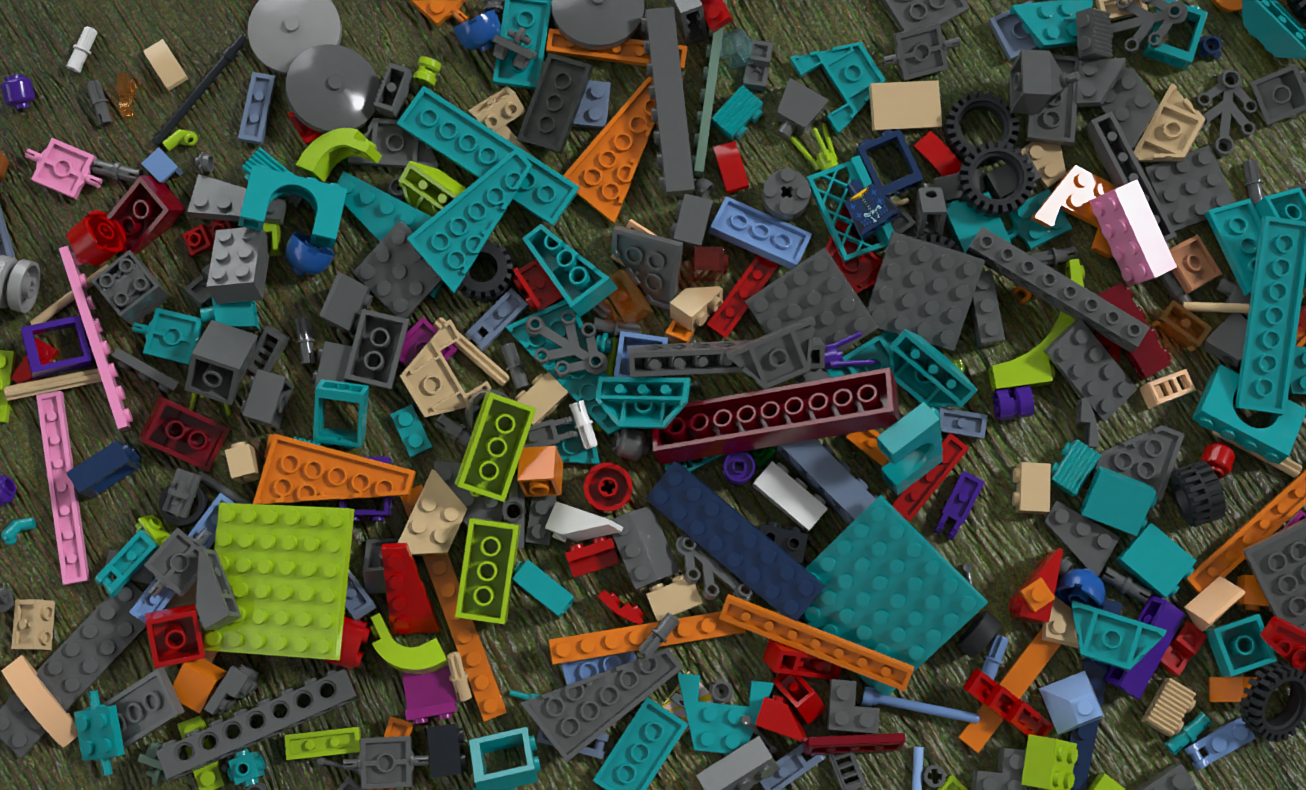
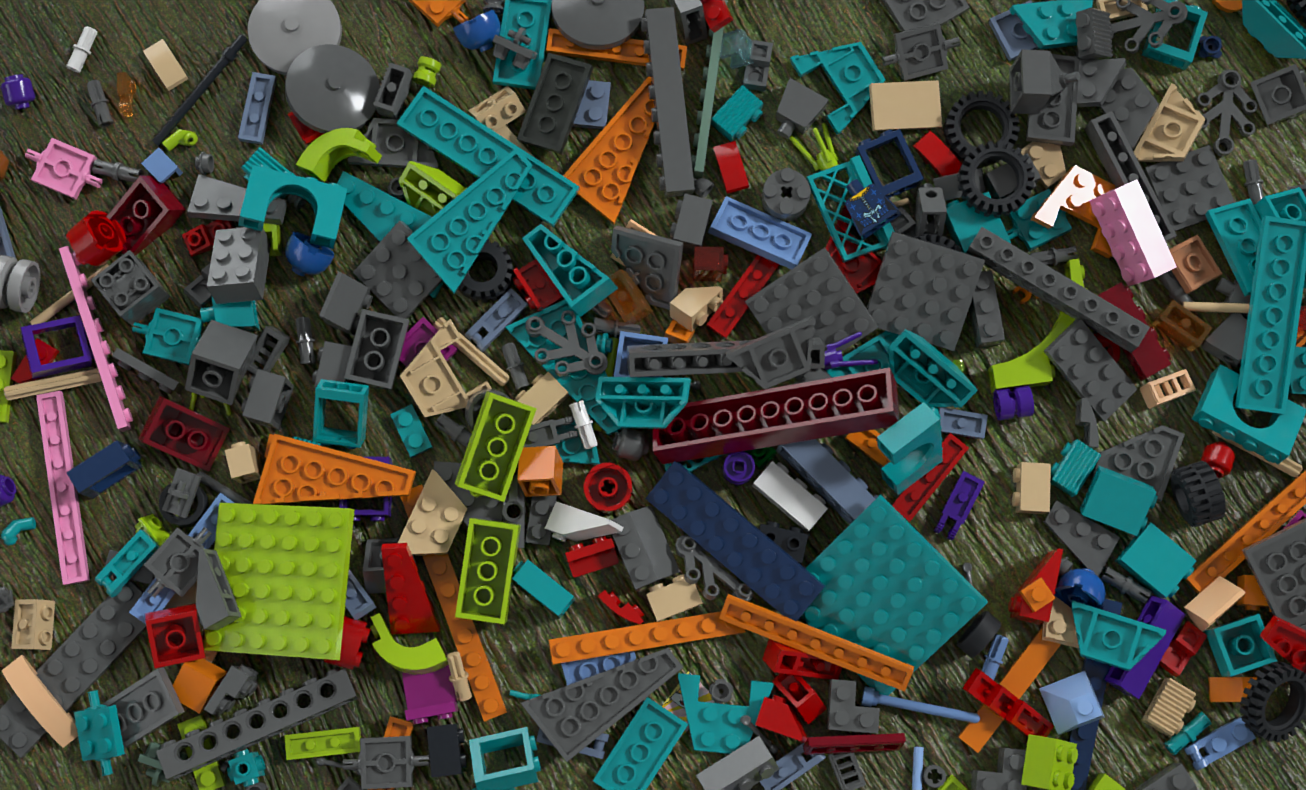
(658, 635): dark grey axle -> none

